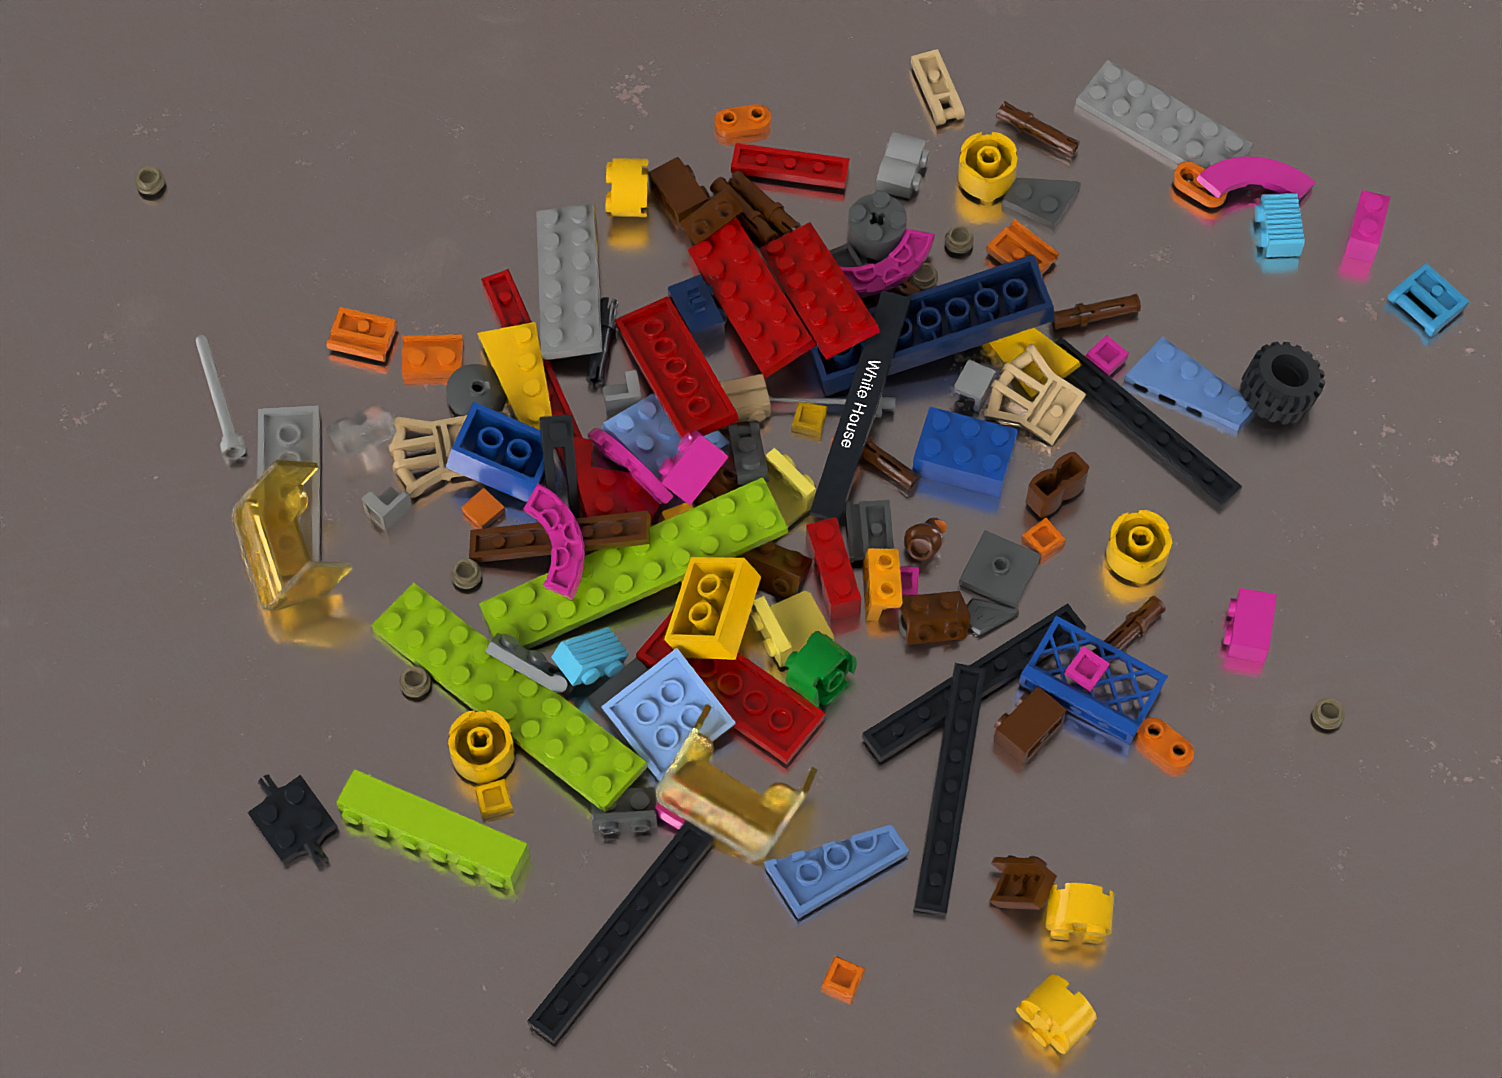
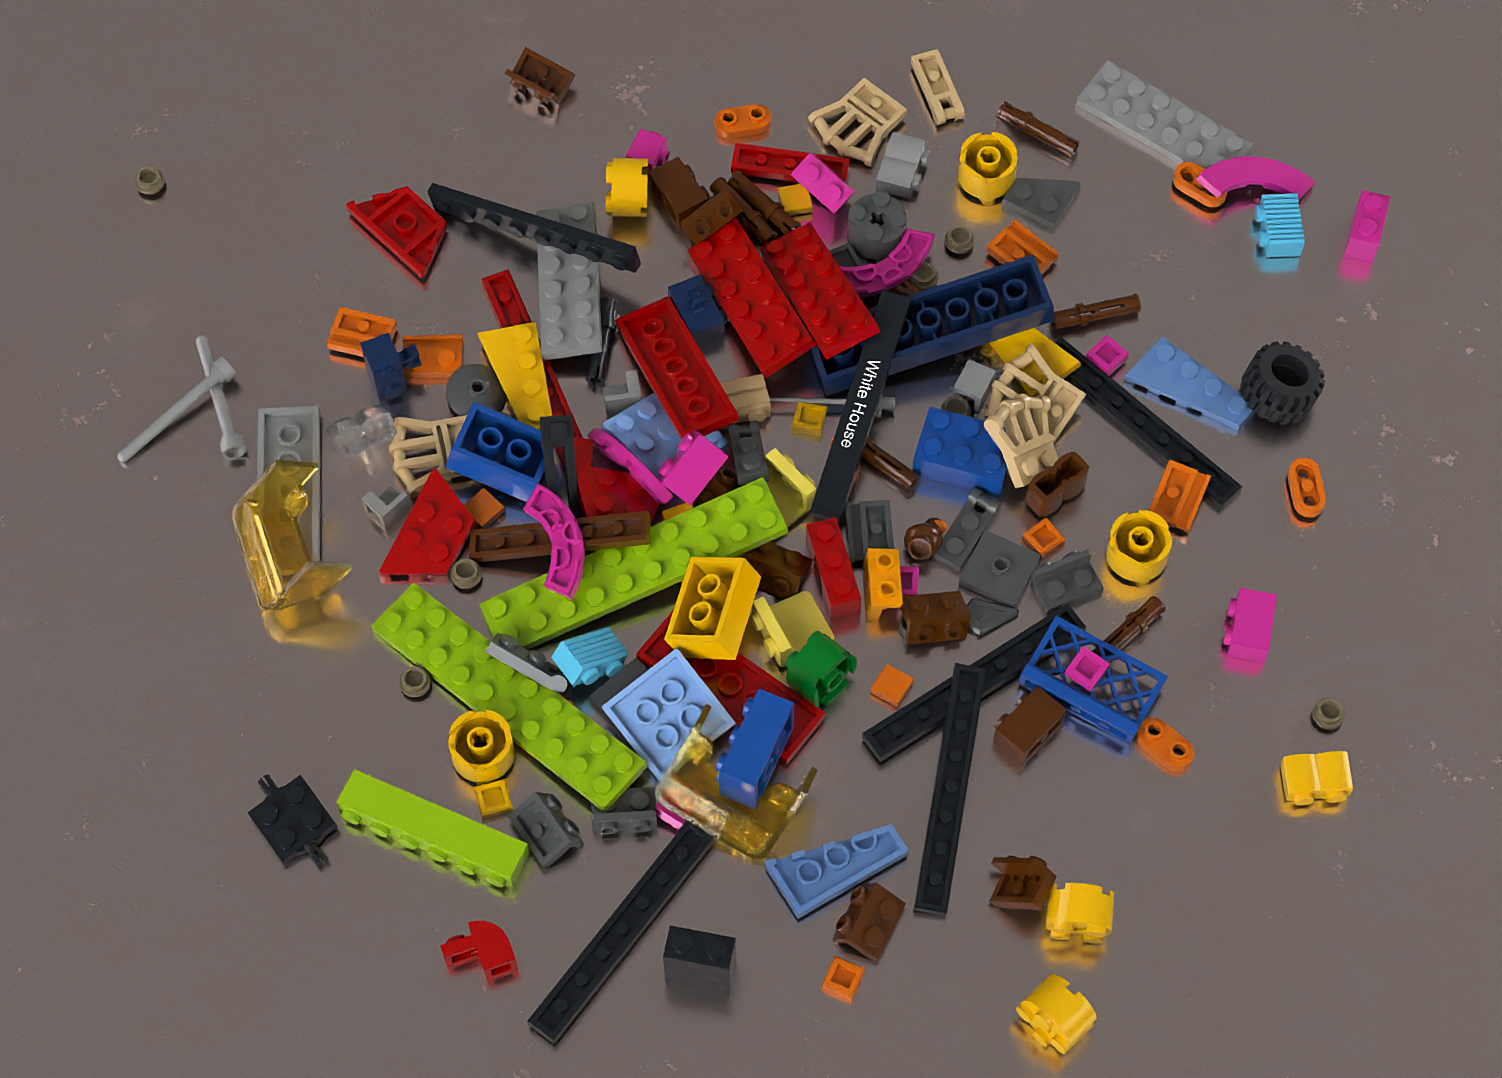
(219, 373): none -> light grey piece
(387, 365): none -> dark blue brick
(403, 226): none -> red wing
(430, 533): none -> red wing
(485, 942): none -> red brick
(533, 227): none -> black plate
(540, 75): none -> reddish brown bracket
(545, 827): none -> dark grey bracket
(651, 147): none -> dark pink brick
(699, 959): none -> black brick
(755, 748): none -> blue brick
(795, 199): none -> yellow tile
(822, 183): none -> dark pink brick
(869, 919): none -> reddish brown bracket
(871, 108): none -> tan plate
(892, 685): none -> orange tile
(957, 405): none -> dark tan plate
(967, 530): none -> dark grey plate
(1022, 456): none -> tan plate
(1065, 581): none -> dark grey bracket
(1179, 495): none -> orange plate
(1306, 489): none -> orange plate
(1316, 776): none -> yellow brick
(1434, 293): dark azure plate -> none

